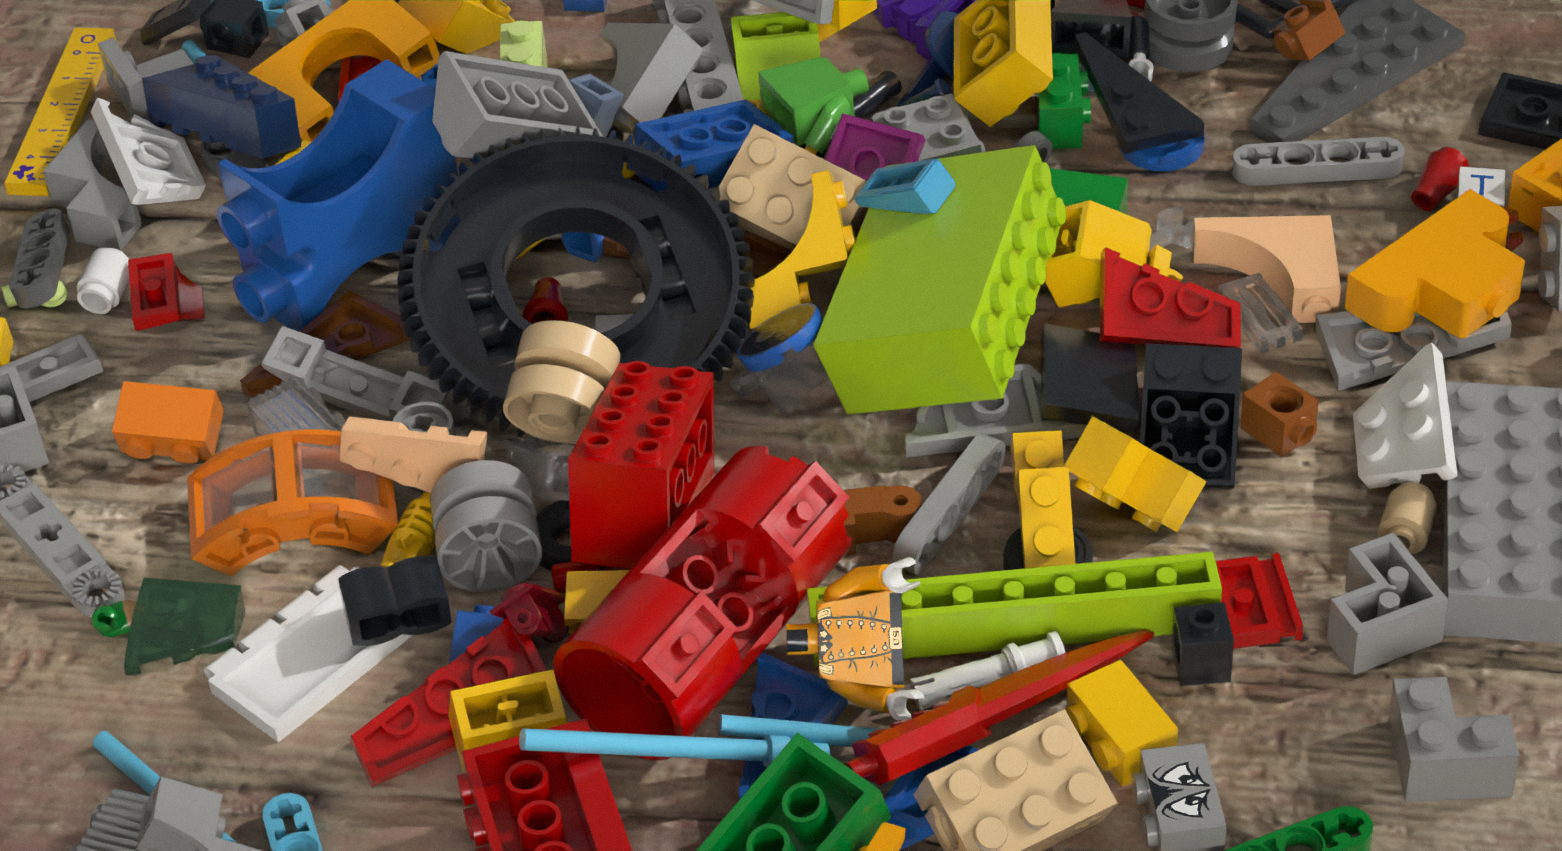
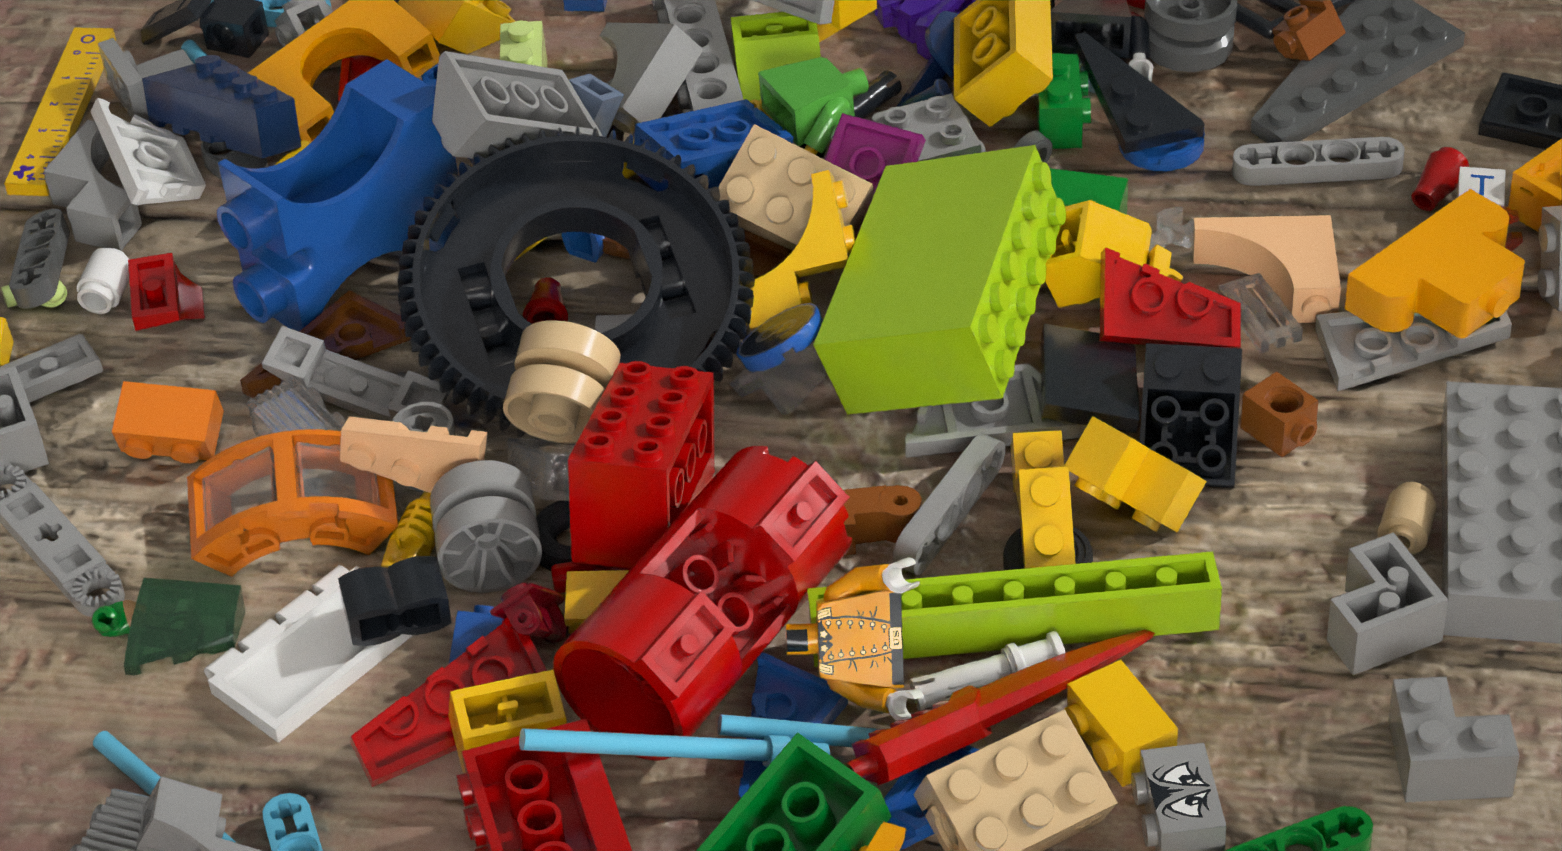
(908, 187): dark azure slope -> none
(1202, 644): black brick -> none
(1258, 601): red plate -> none
(1407, 426): white wing -> none

